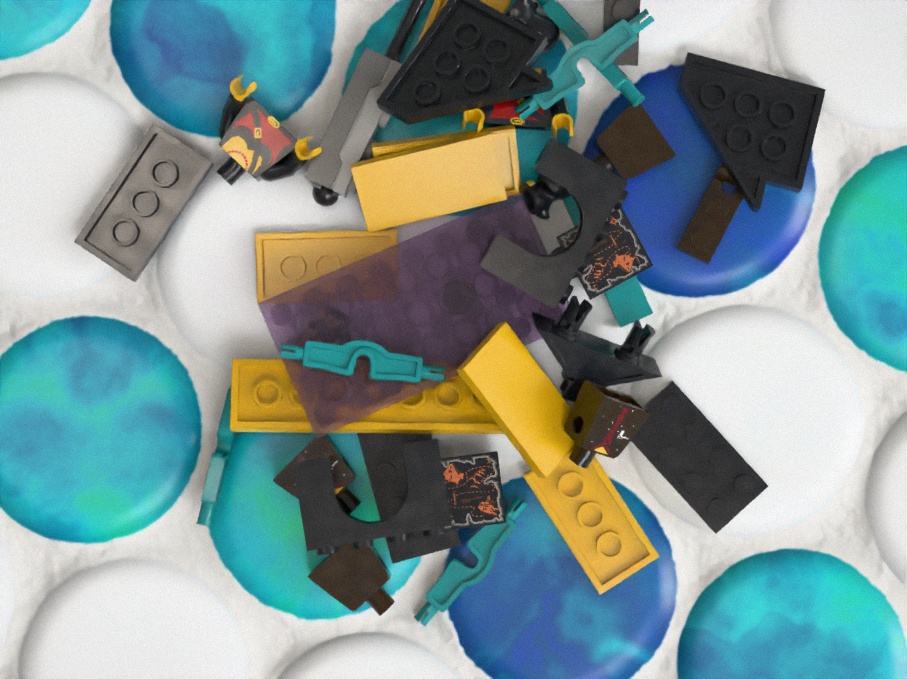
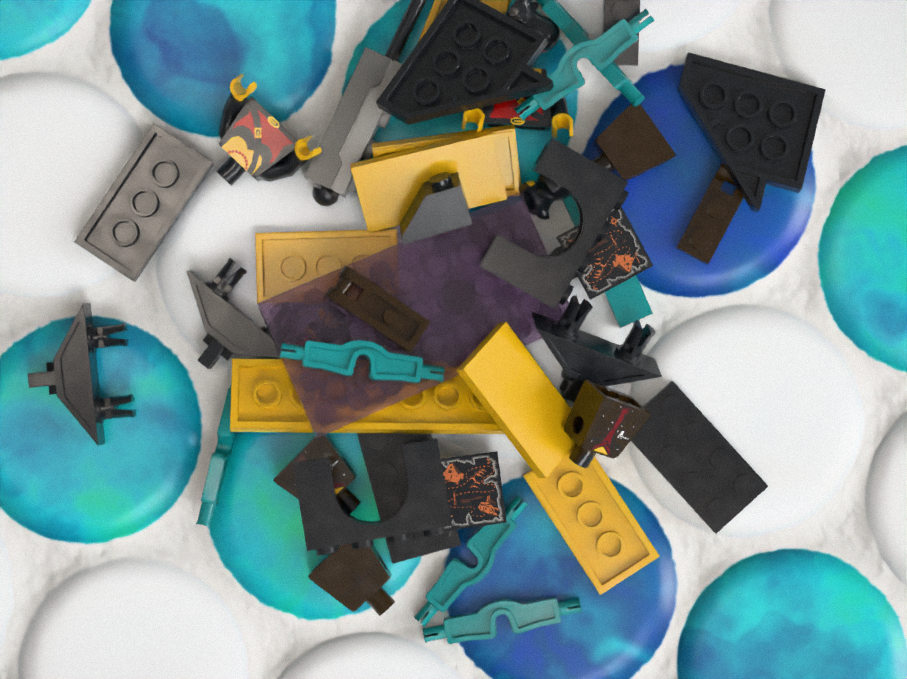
(75, 374): none -> black connector
(226, 325): none -> black connector
(378, 309): none -> dark brown plate
(436, 209): none -> slope
(521, 615): none -> teal piece

